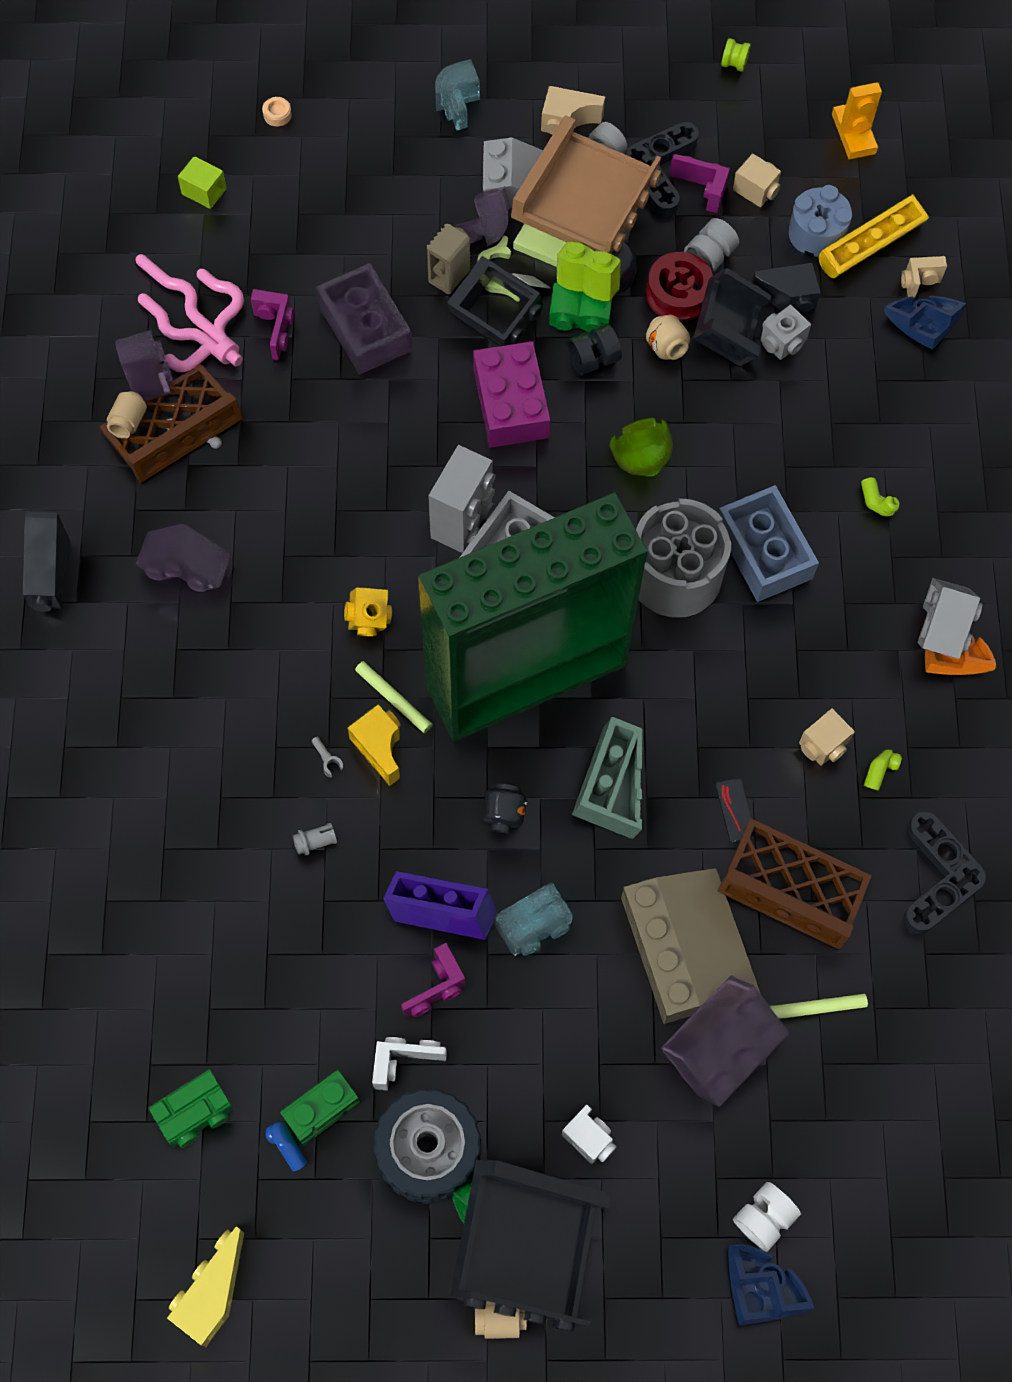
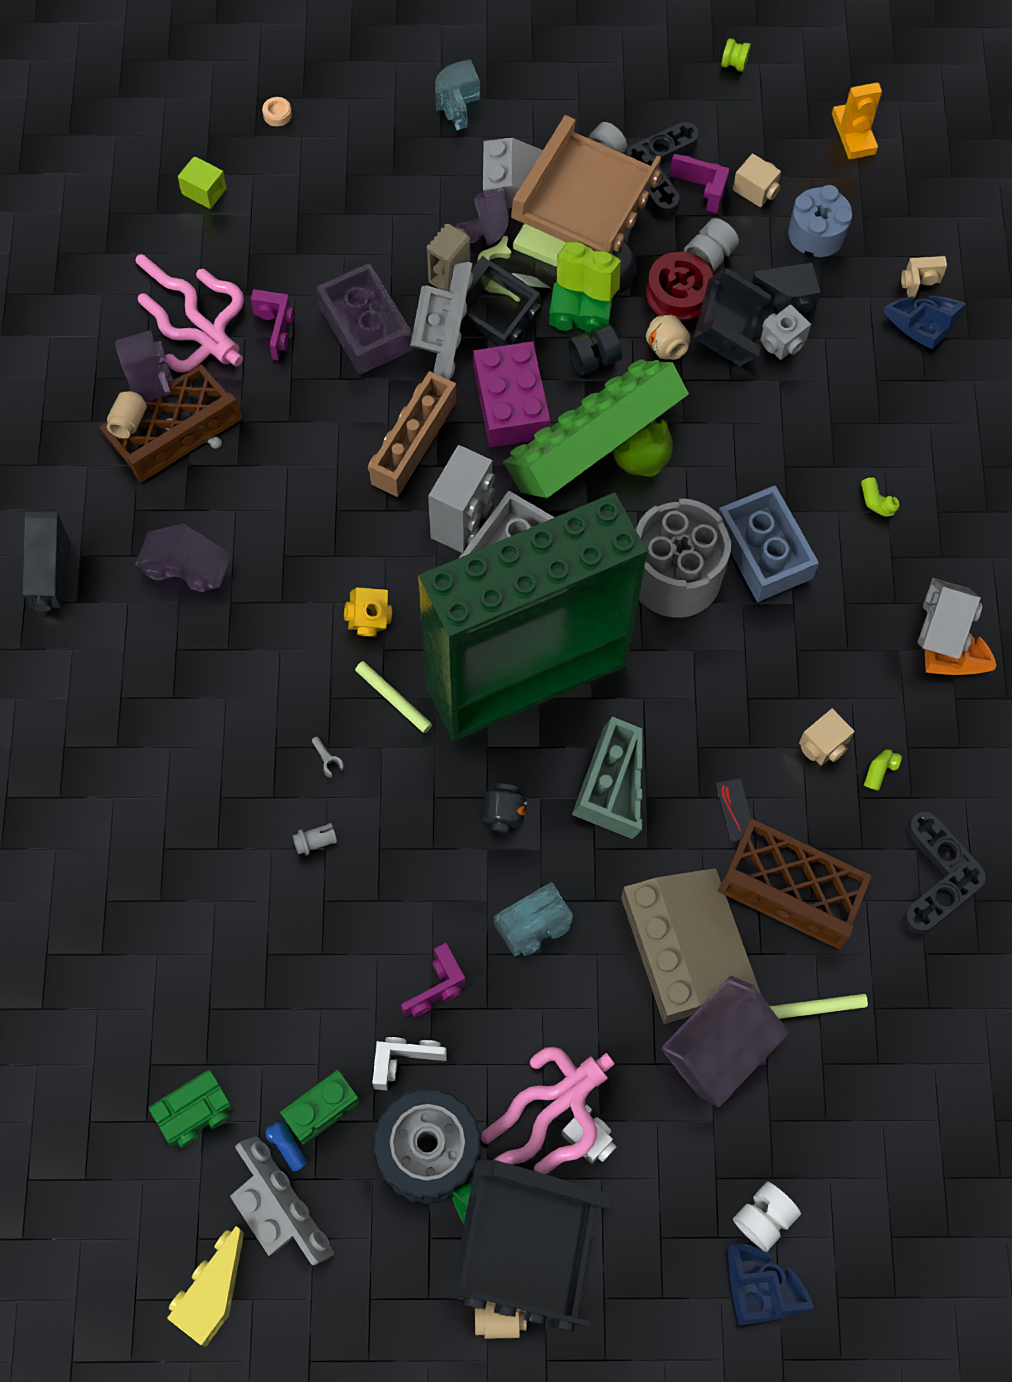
(274, 1208): none -> light grey bracket
(375, 738): yellow arch -> none
(412, 433): none -> medium nougat brick
(440, 319): none -> light grey bracket
(440, 905): dark purple brick -> none
(568, 1092): none -> bright pink plant
(578, 105): tan arch -> none
(595, 427): none -> bright green brick
(872, 237): yellow brick -> none

